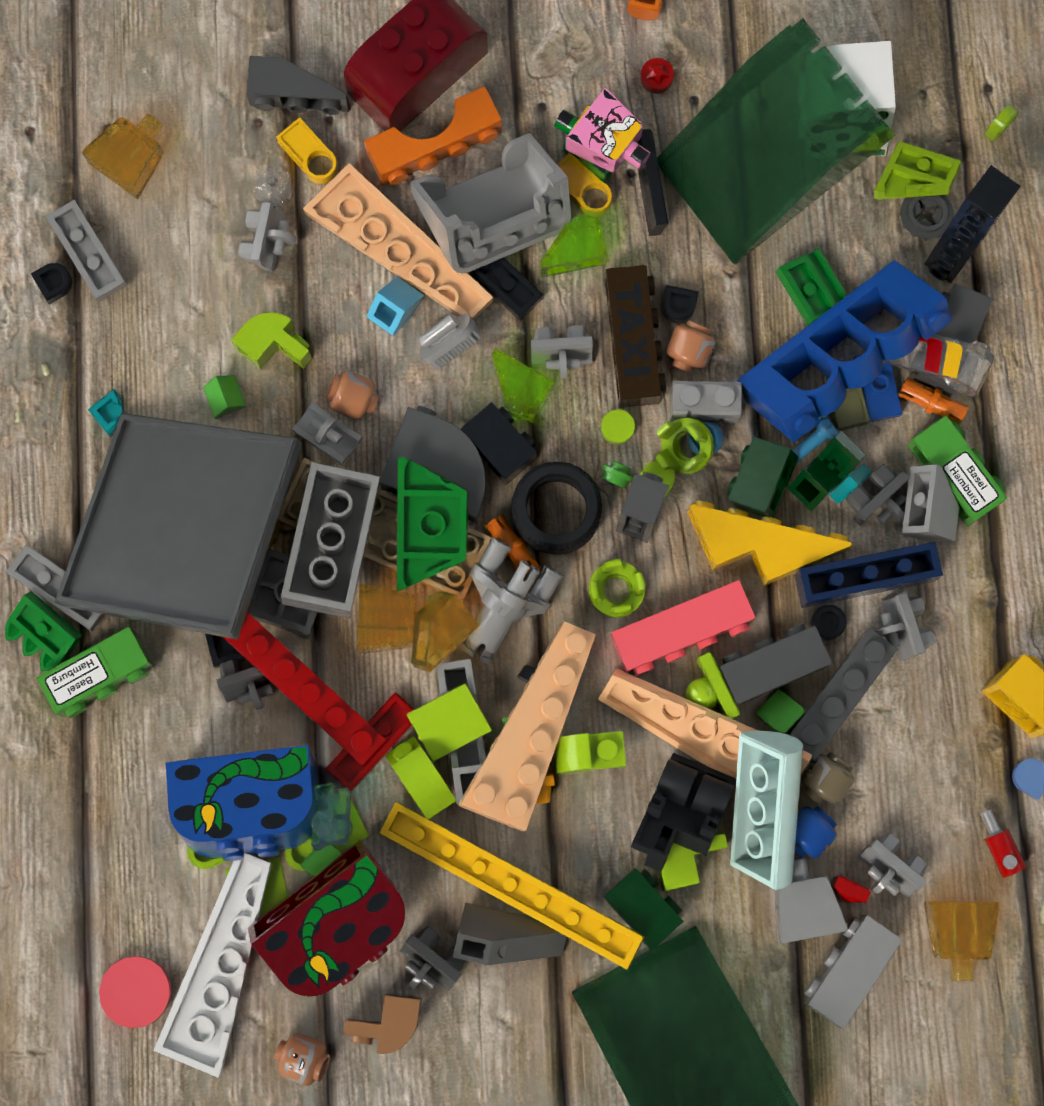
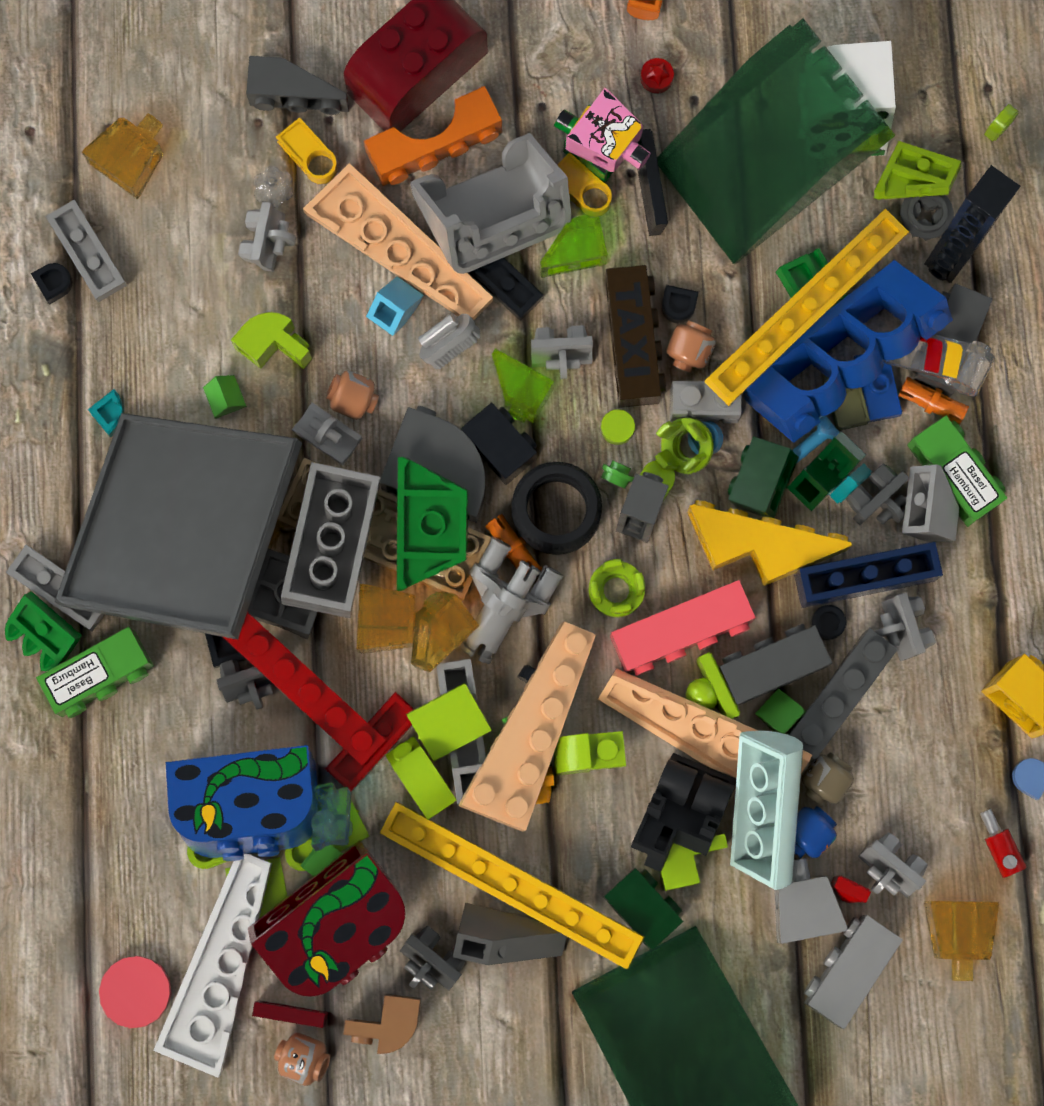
(290, 1014): none -> dark red tile
(806, 307): none -> yellow plate

